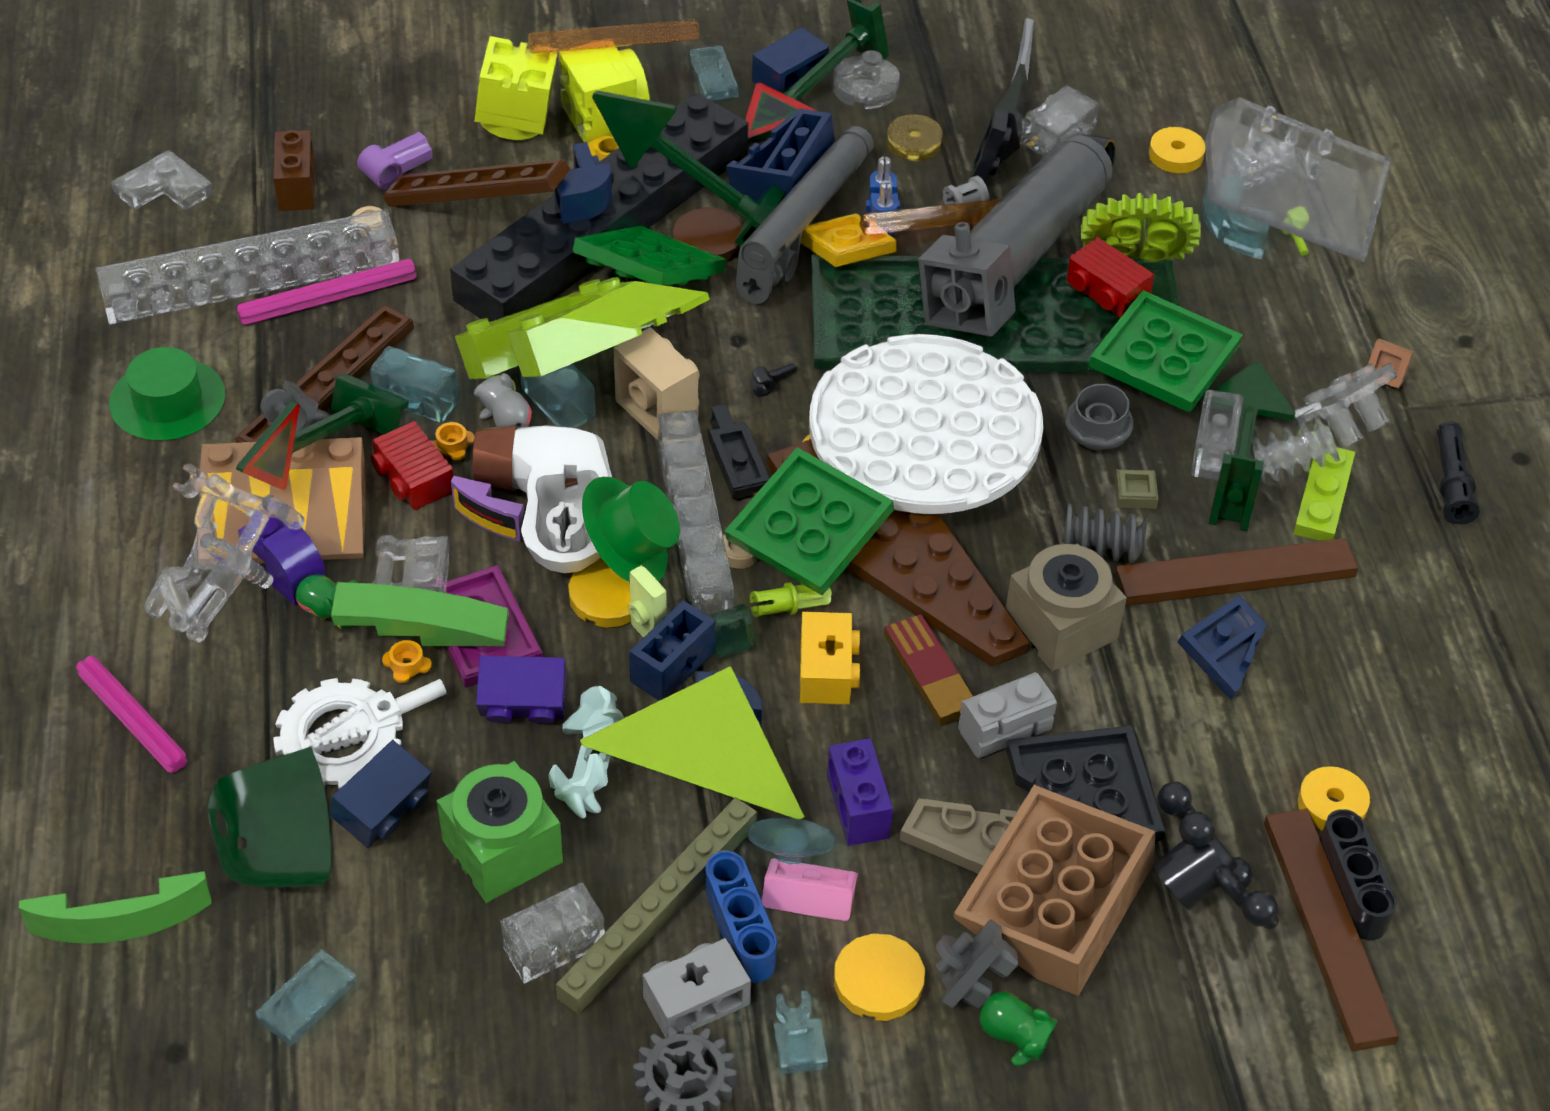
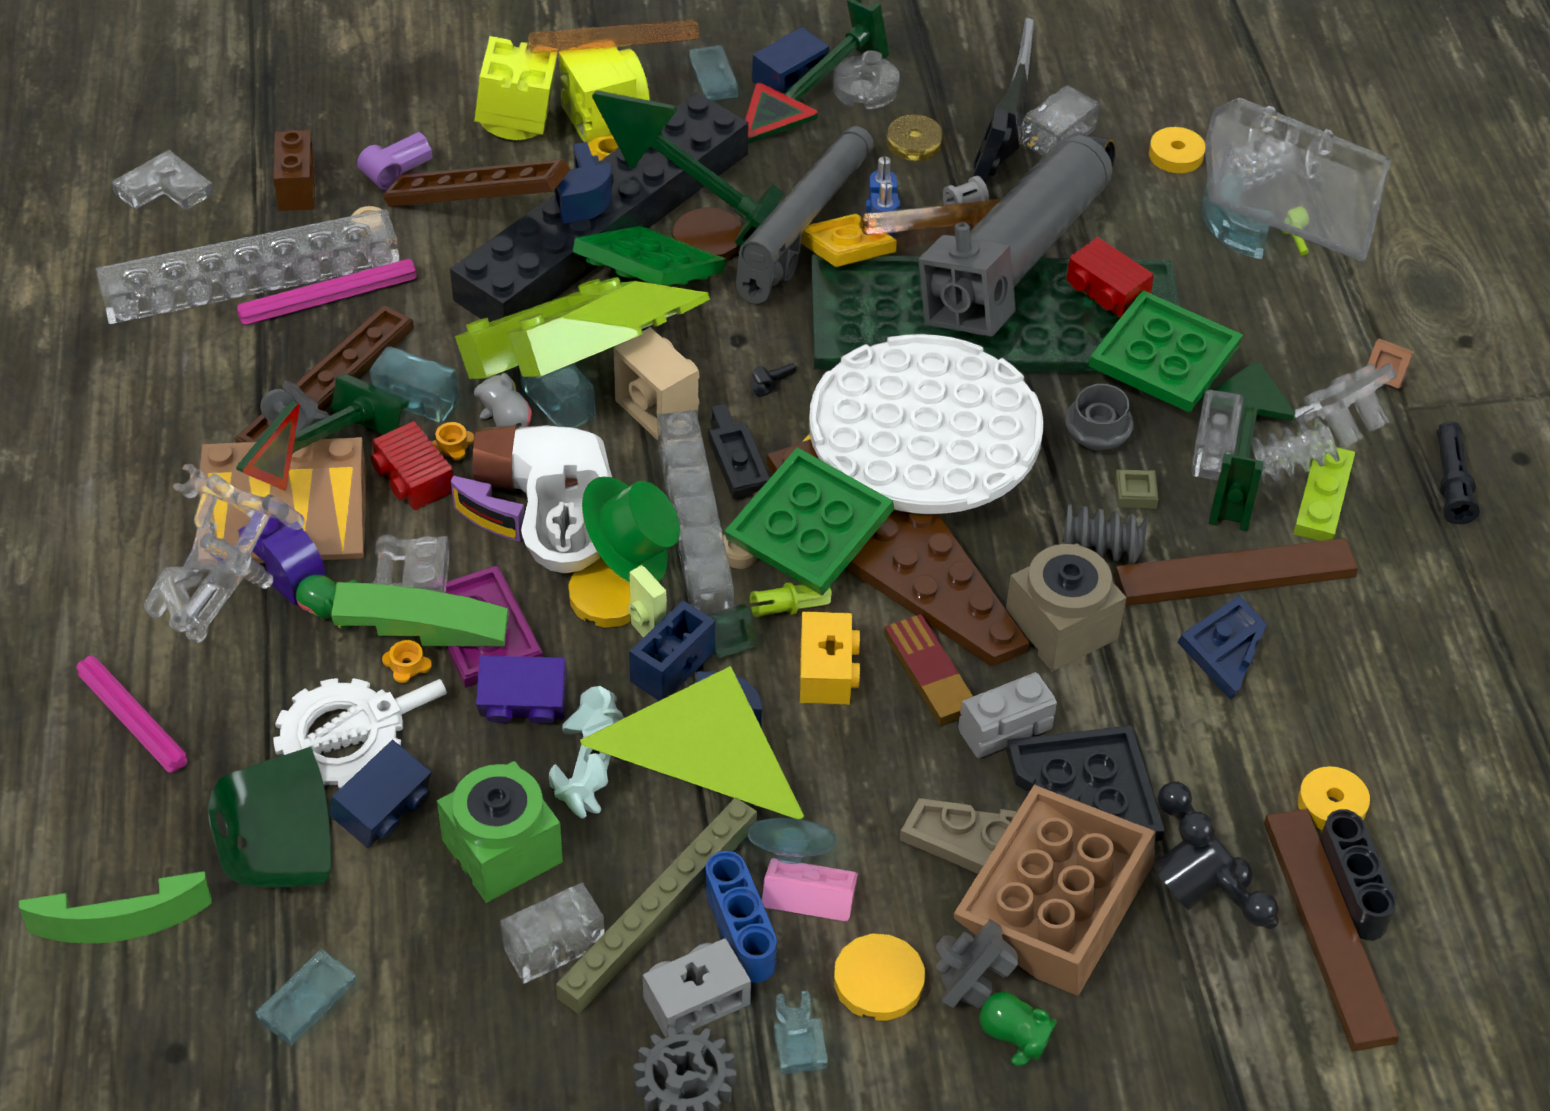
(166, 395): green hose -> none
(785, 156): dark blue wedge -> none
(859, 792): dark purple brick -> none
(1163, 235): lime gear -> none

